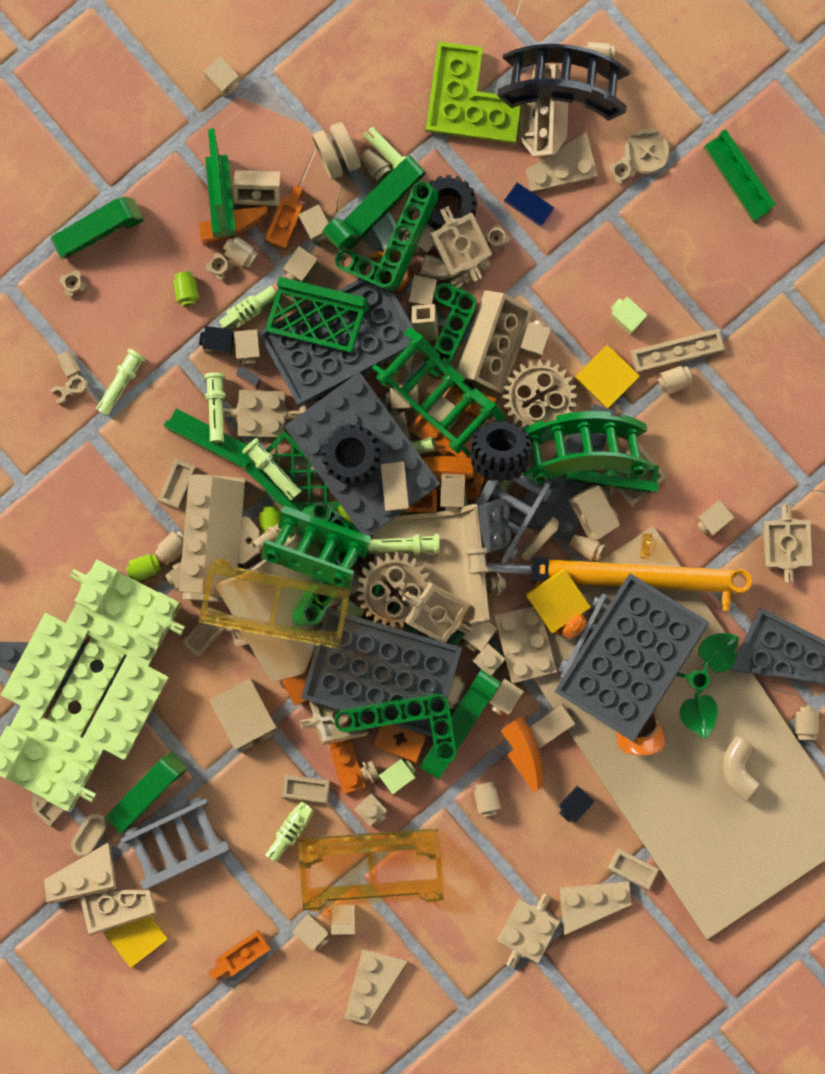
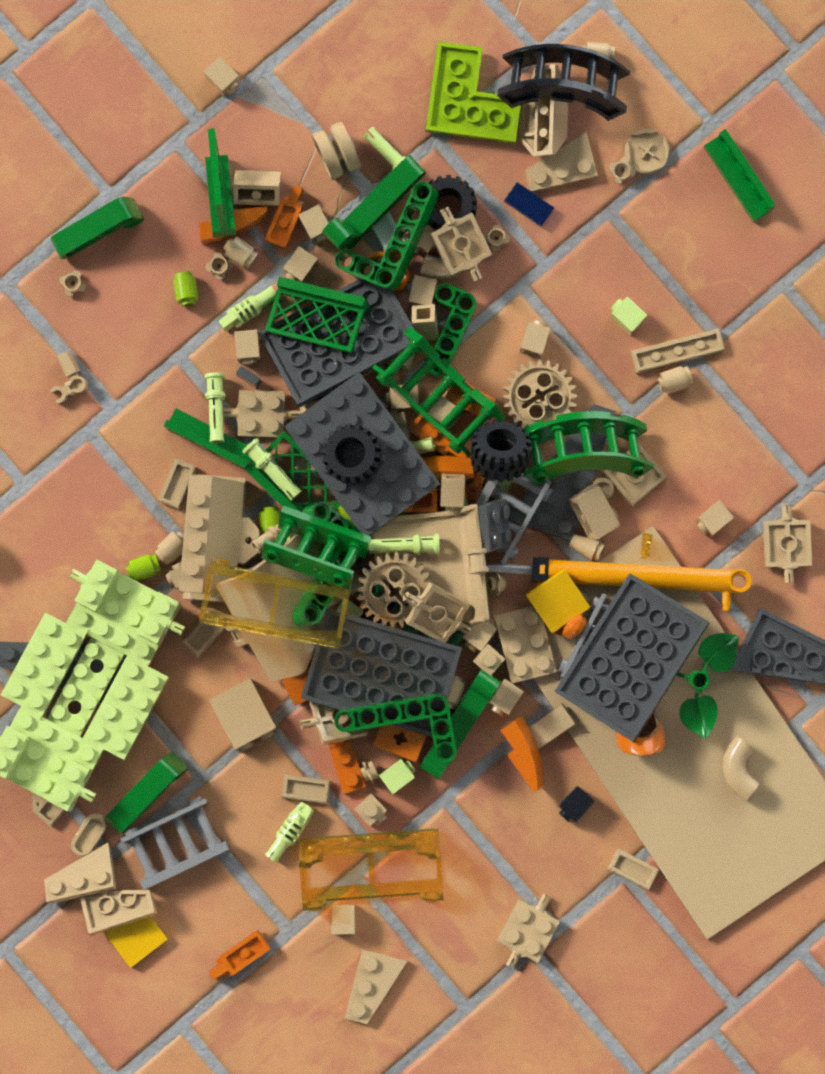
(125, 373): yellowish green pin -> none
(217, 340): black brick -> none
(311, 933): tan brick -> none
(376, 166): tan cone -> none
(394, 486): tan tile -> none
(465, 276): tan axle -> none
(487, 799): tan brick -> none
(494, 341): tan slope -> none
(540, 539): tan tile -> none
(592, 902): tan wing -> none
(607, 376): yellow tile -> none
(615, 481): green fence -> none
(807, 723): tan brick -> none

